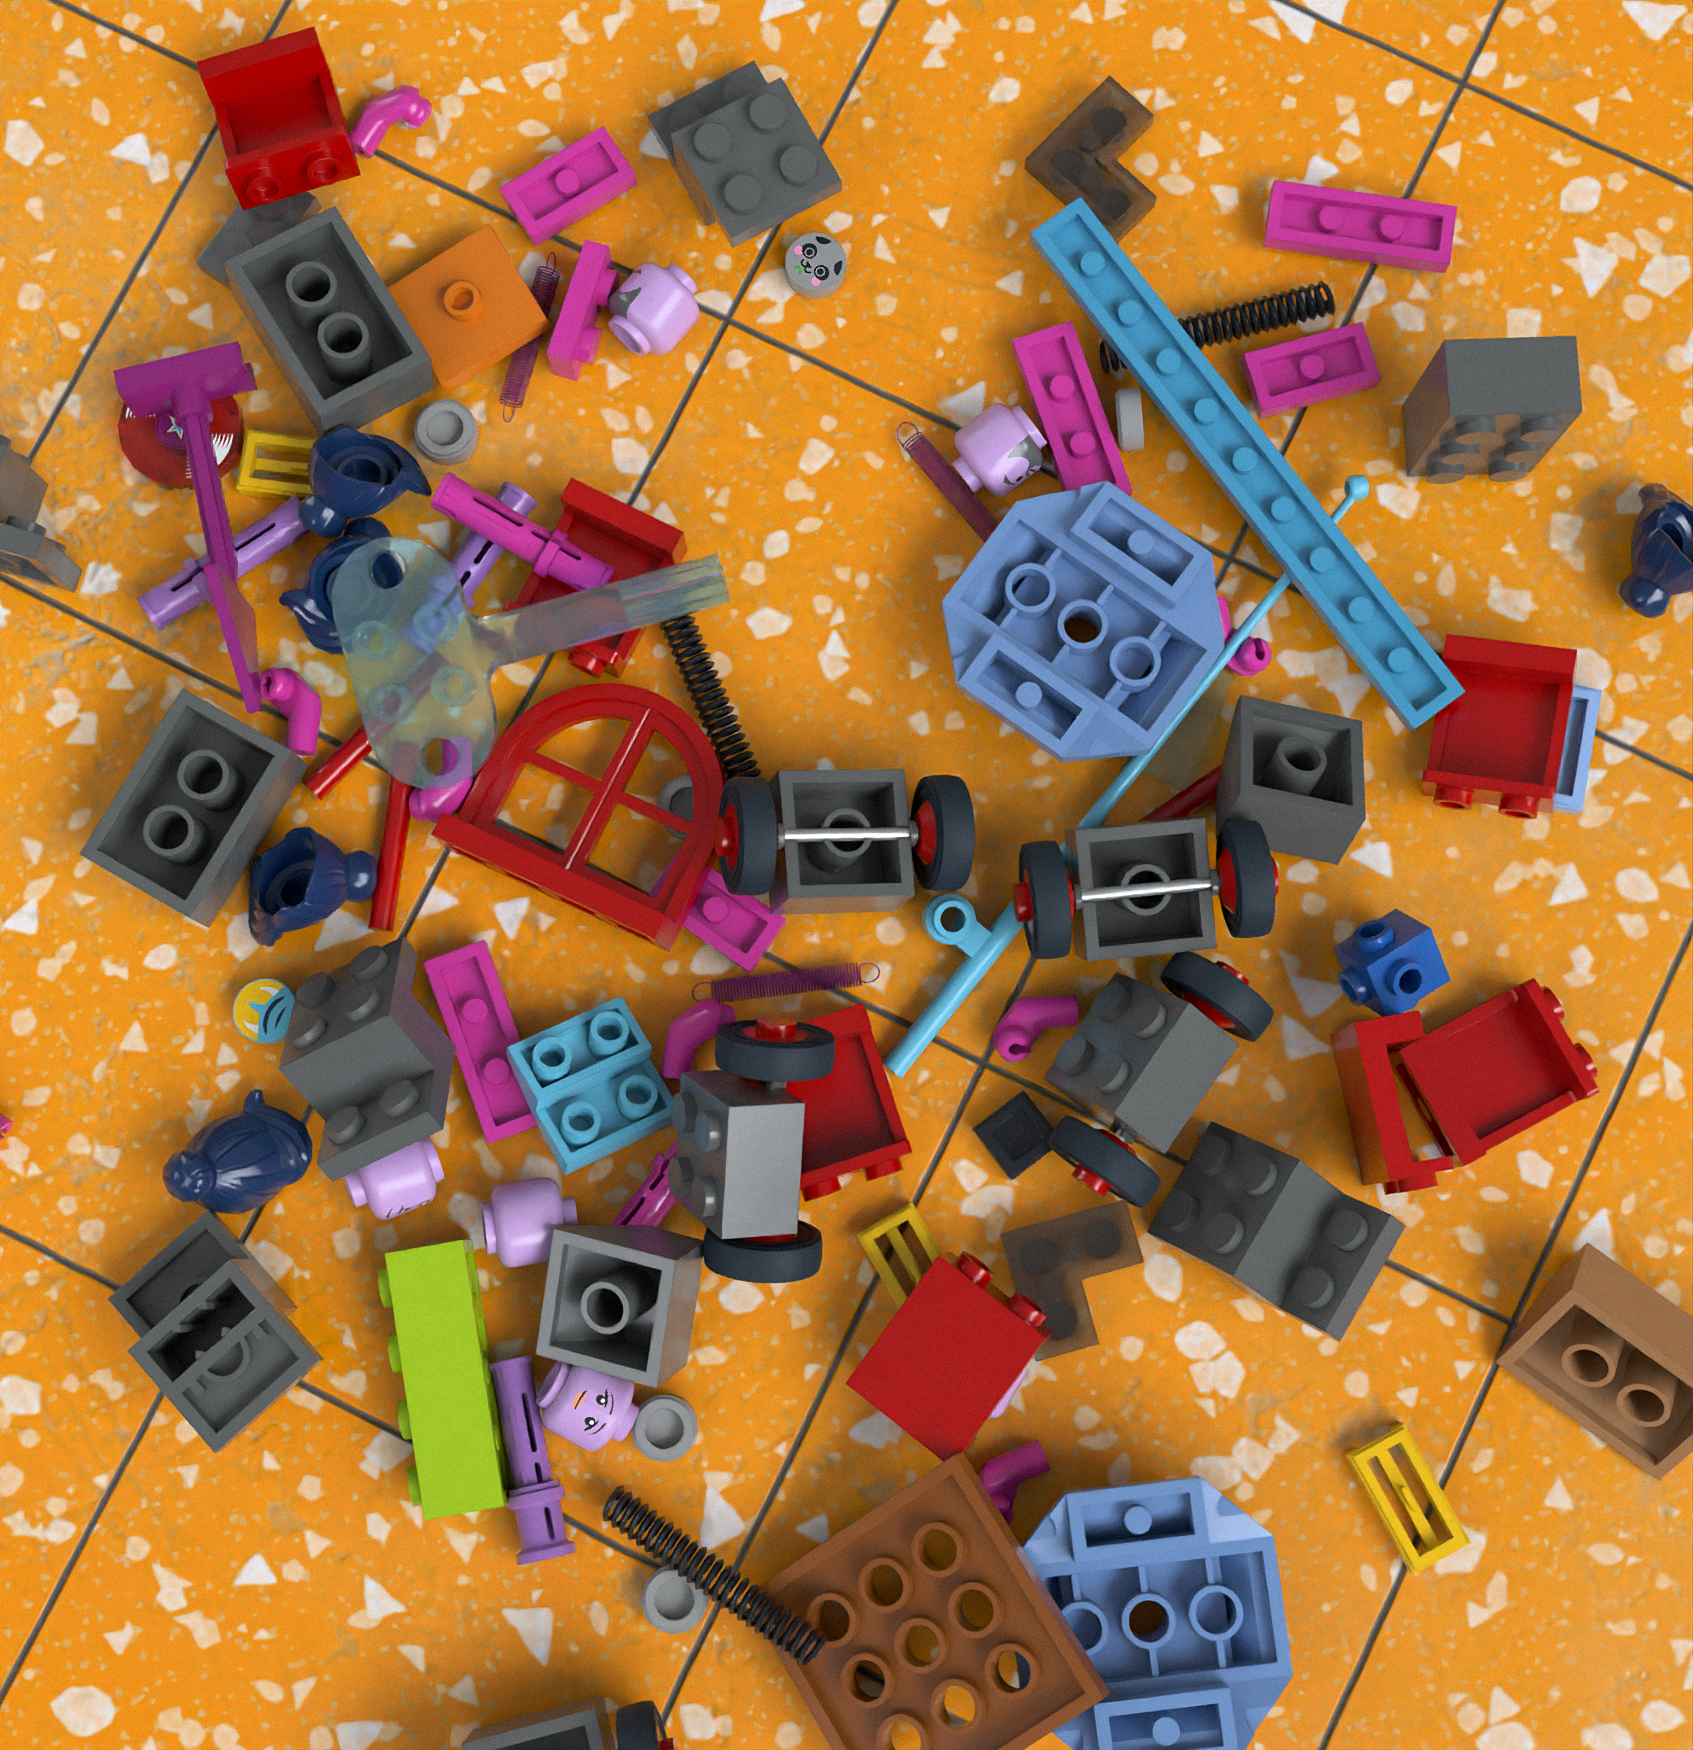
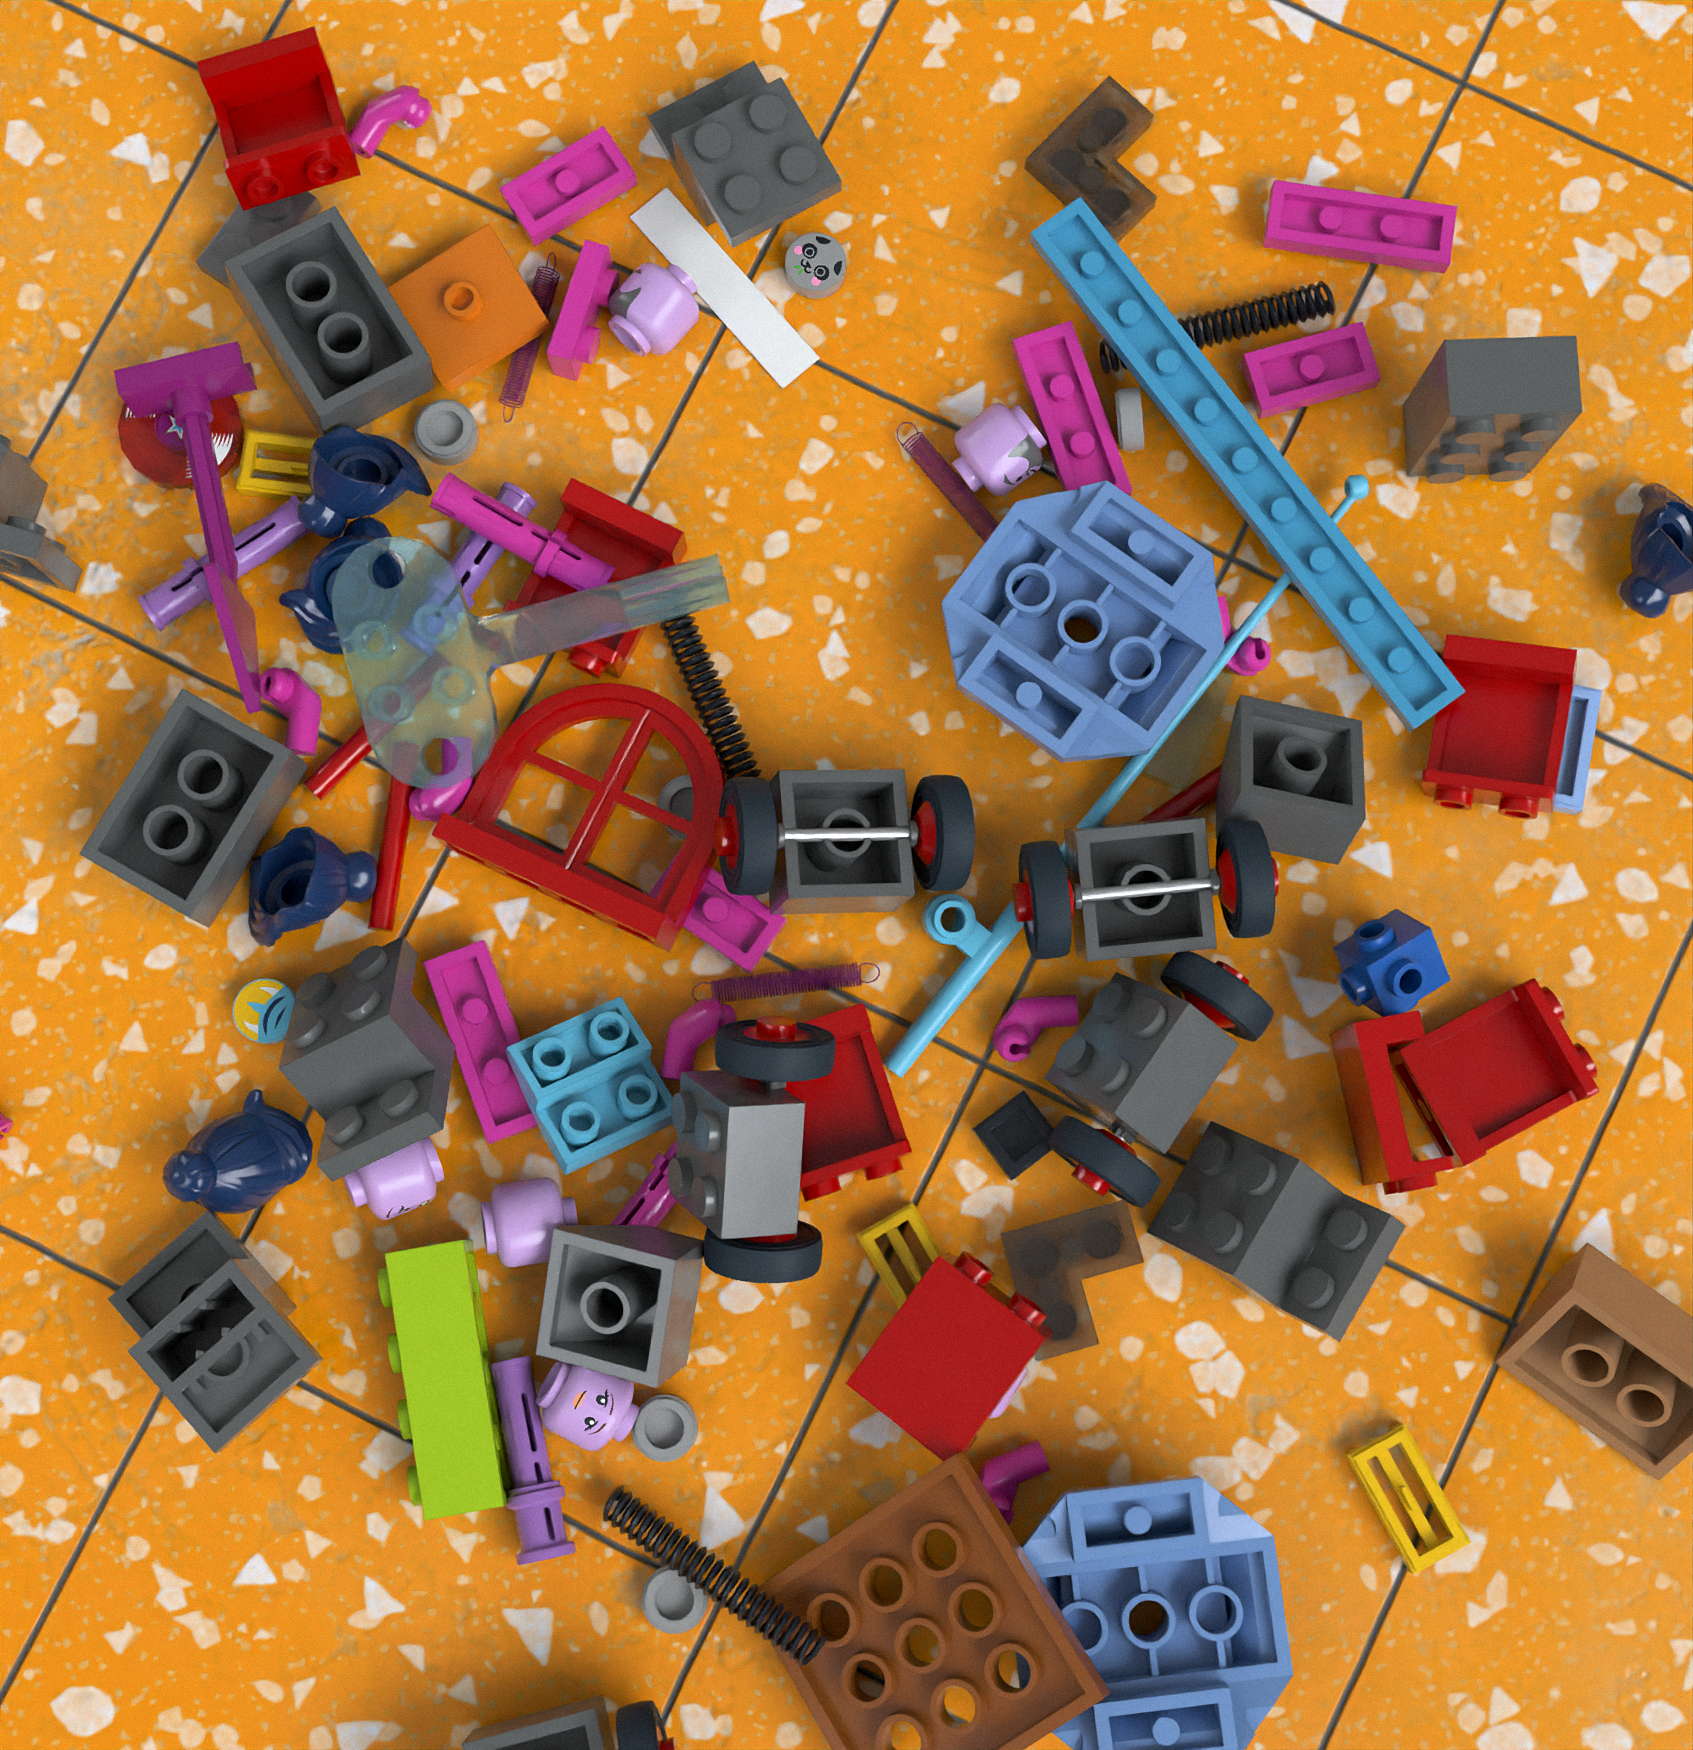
(725, 288): none -> white sticker

